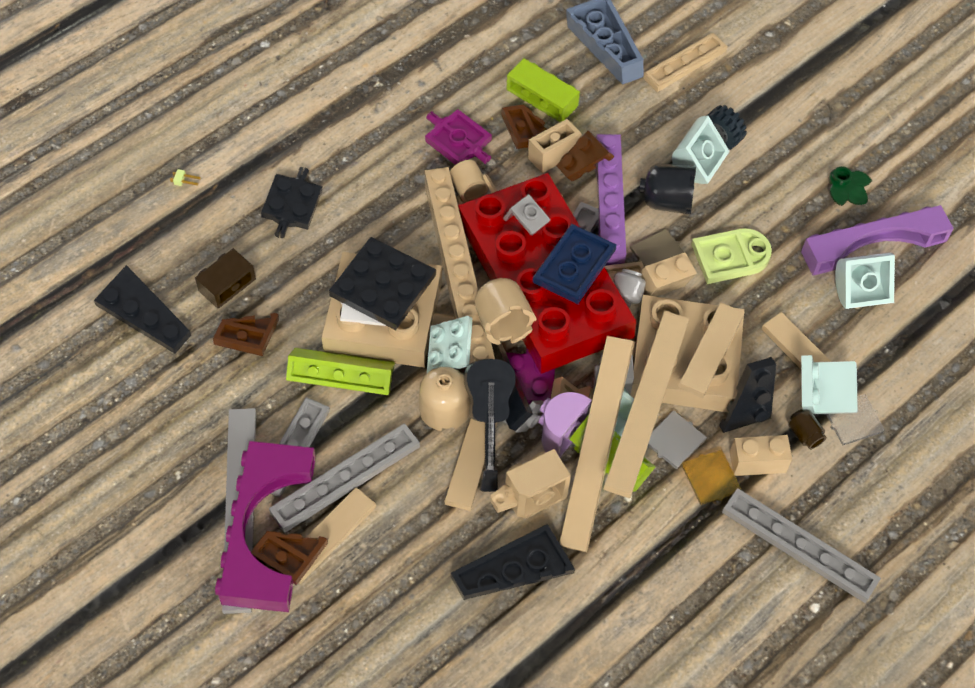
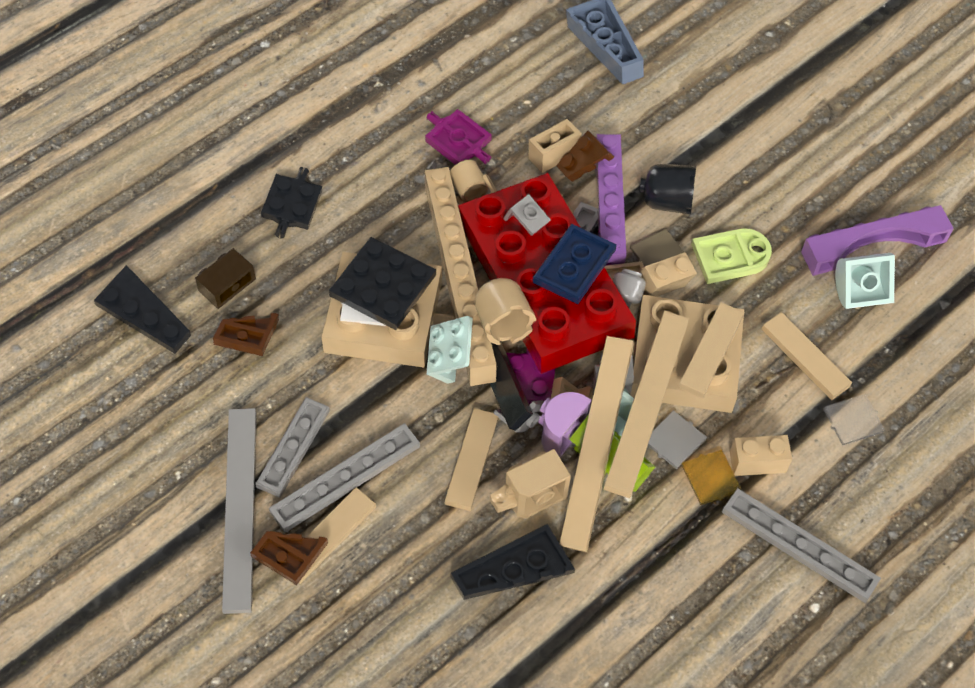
(180, 176): piece -> none
(244, 578): magenta arch -> none
(340, 371): lime panel -> none
(443, 399): tan cylinder -> none
(489, 388): black piece -> none
(522, 124): reddish brown wing -> none
(542, 90): lime brick -> none
(684, 62): tan tile -> none
(702, 149): light aqua brick -> none
(728, 125): black wheel -> none
(754, 396): black wing -> none
(807, 429): dark brown brick -> none
(829, 386): light aqua bracket -> none
(850, 187): dark green plate -> none

